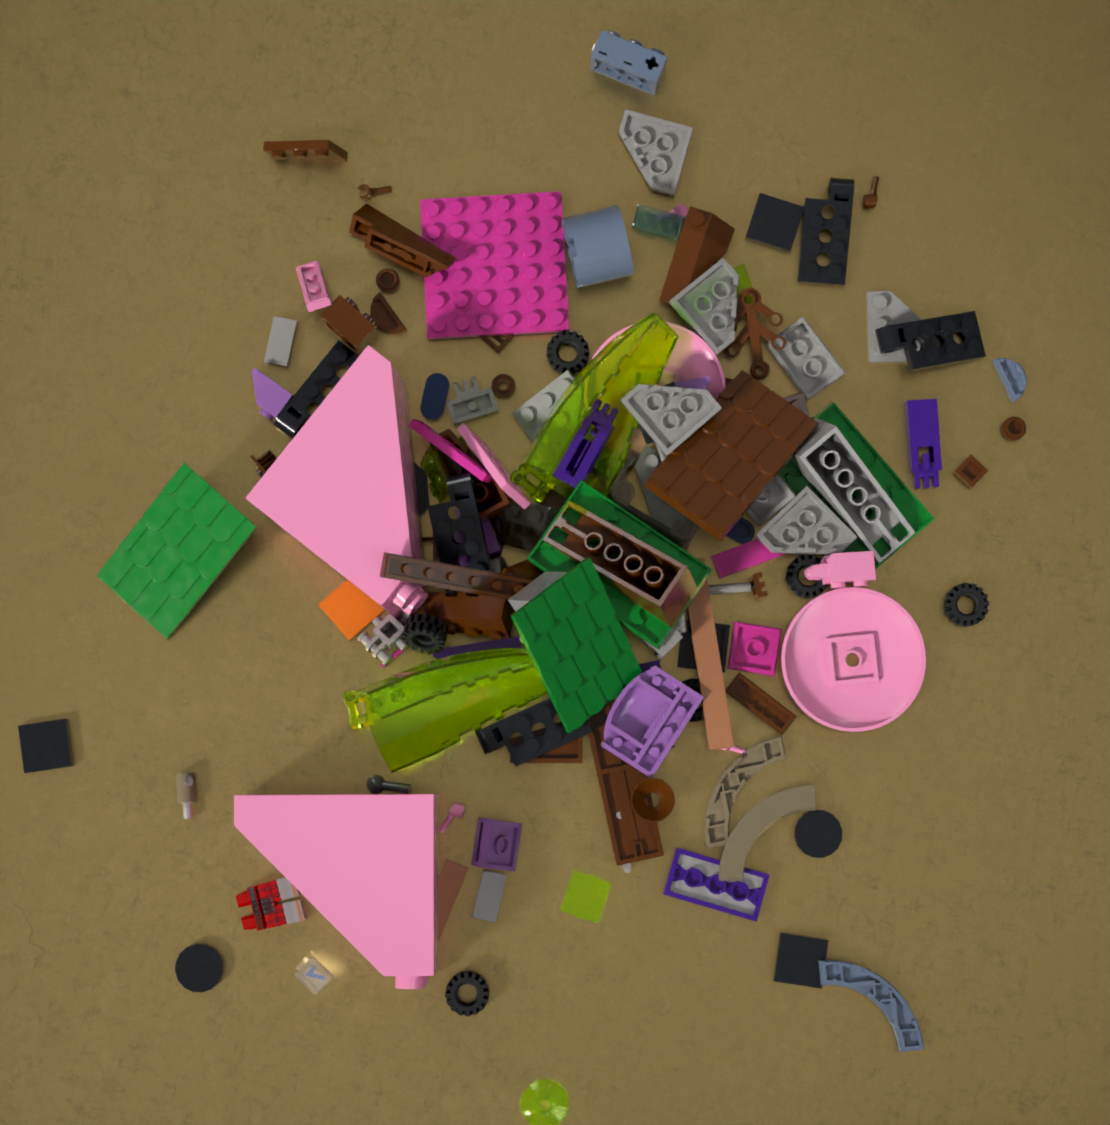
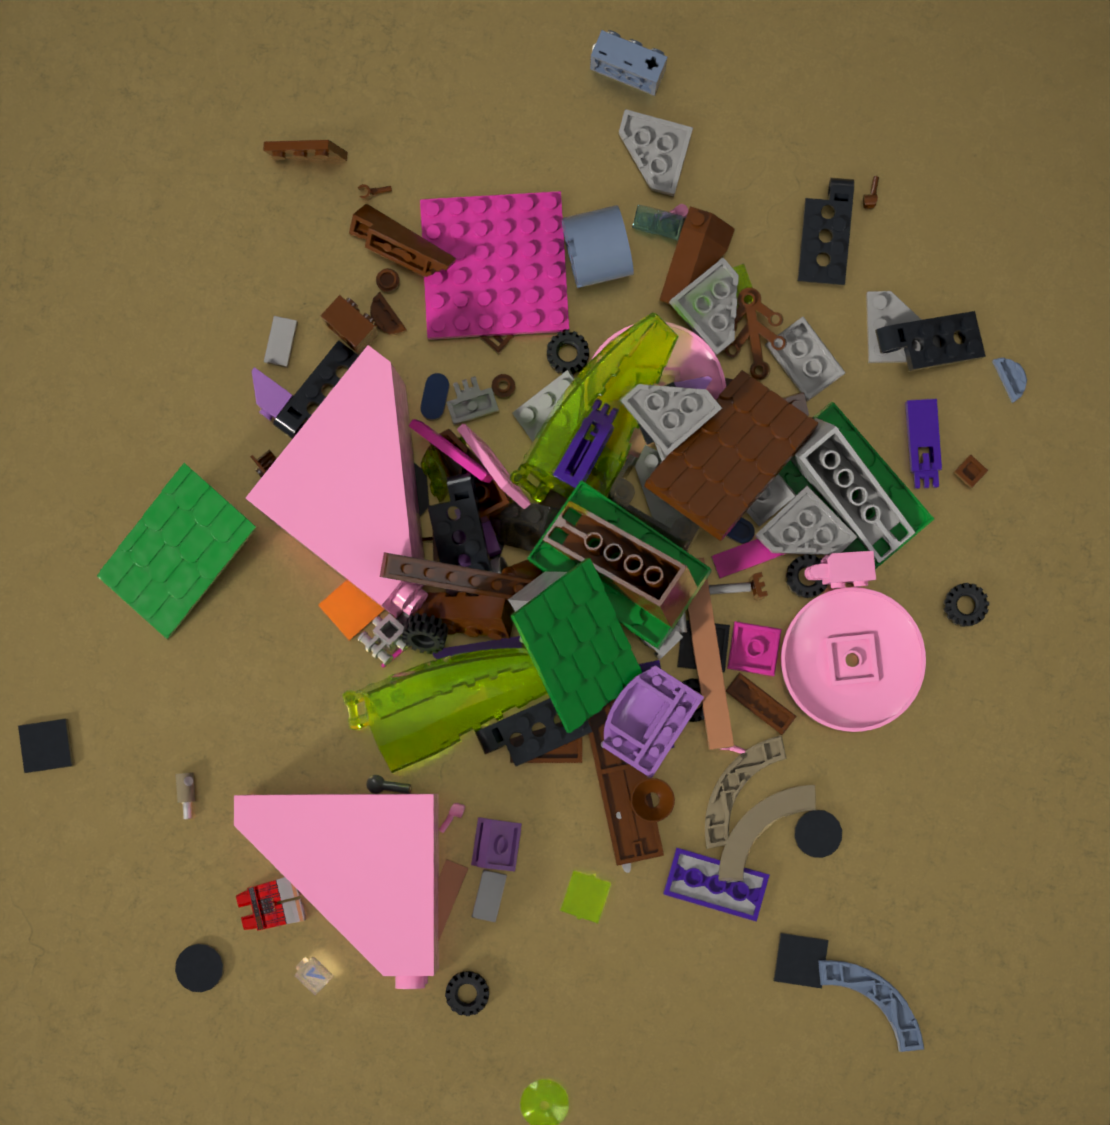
(313, 286): bright pink tile -> none
(774, 222): black tile -> none
(1014, 428): reddish brown plate -> none

